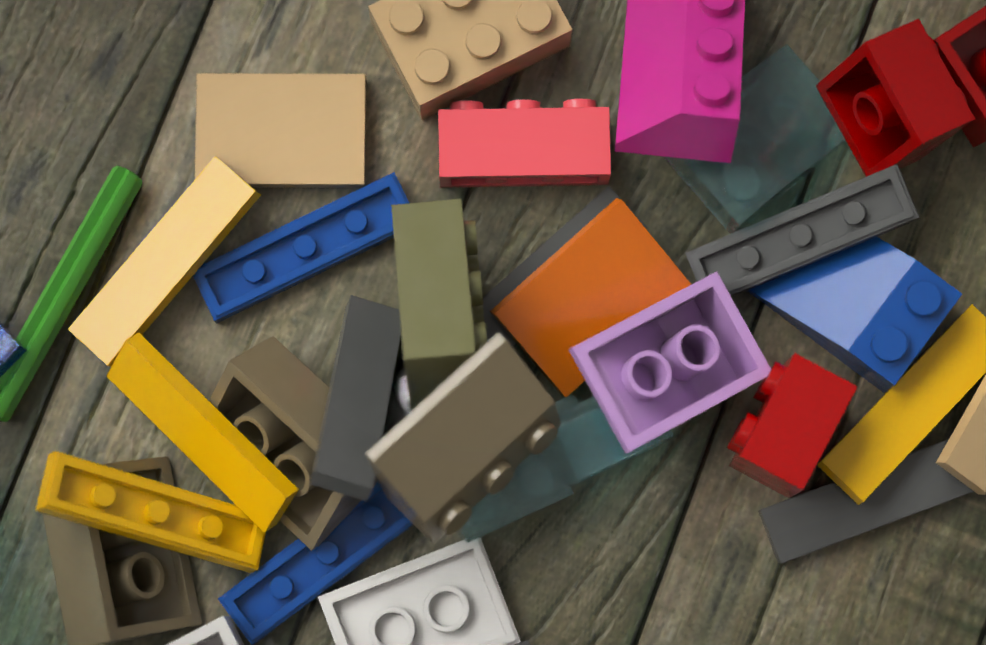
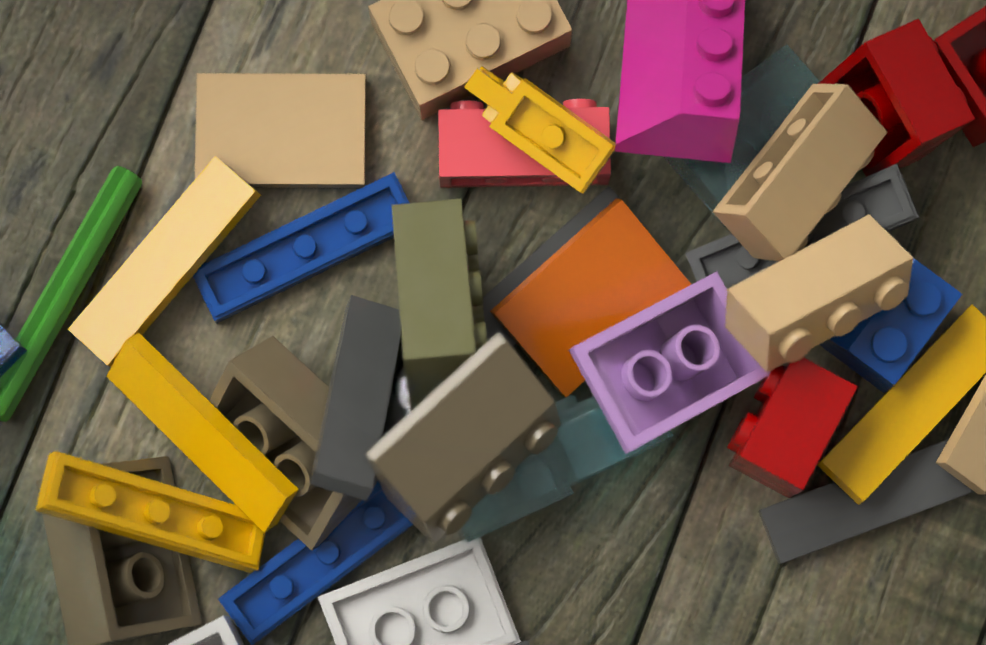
(542, 127): none -> yellow hinge
(800, 172): none -> tan brick
(818, 293): none -> tan brick

